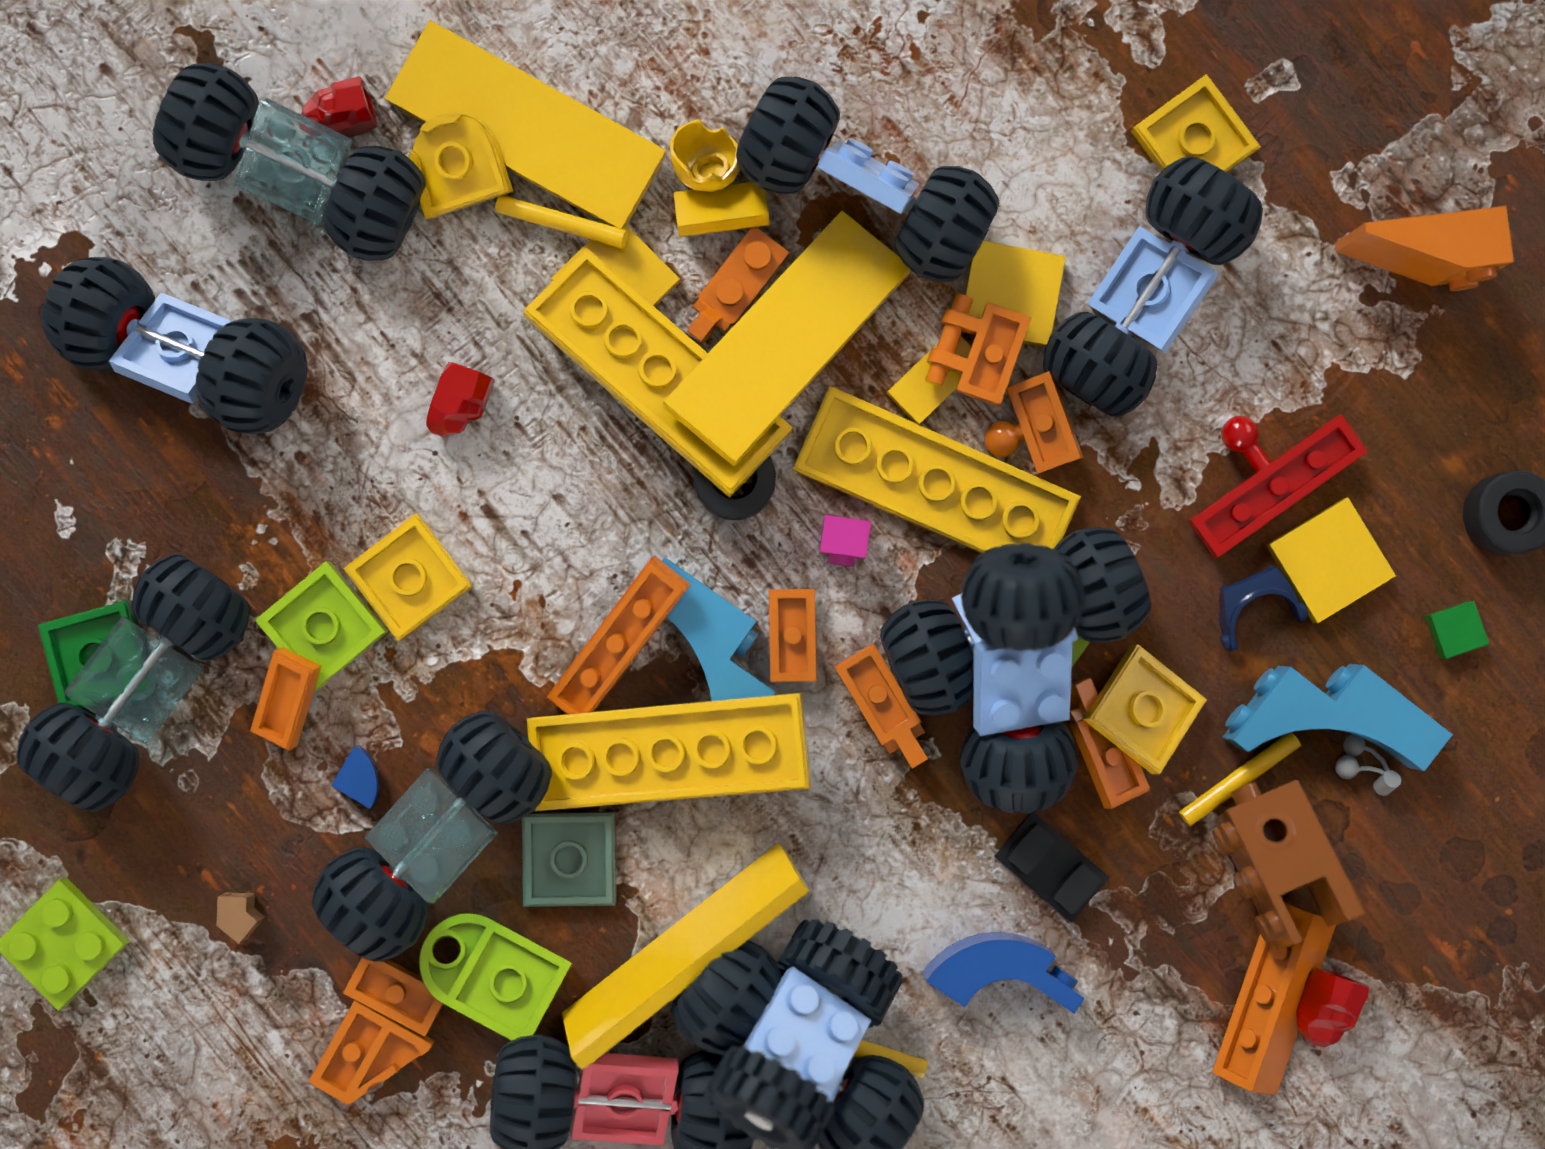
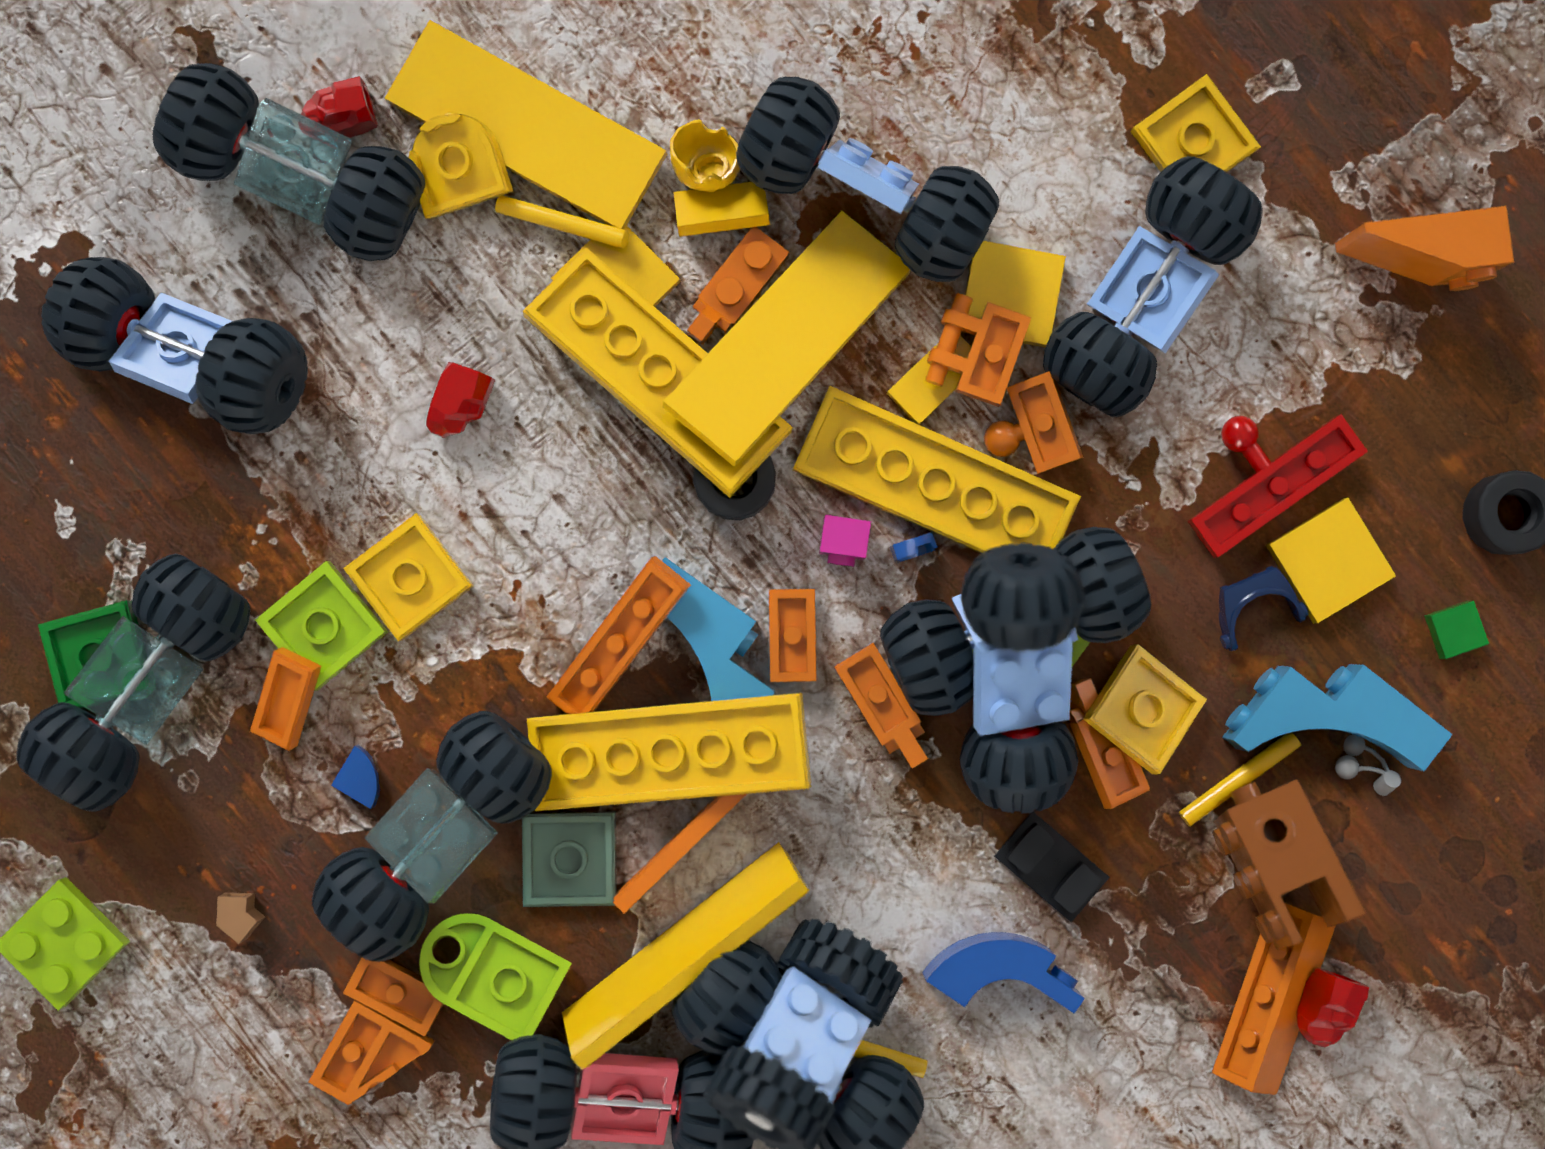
(674, 850): none -> orange tile
(913, 547): none -> blue tile

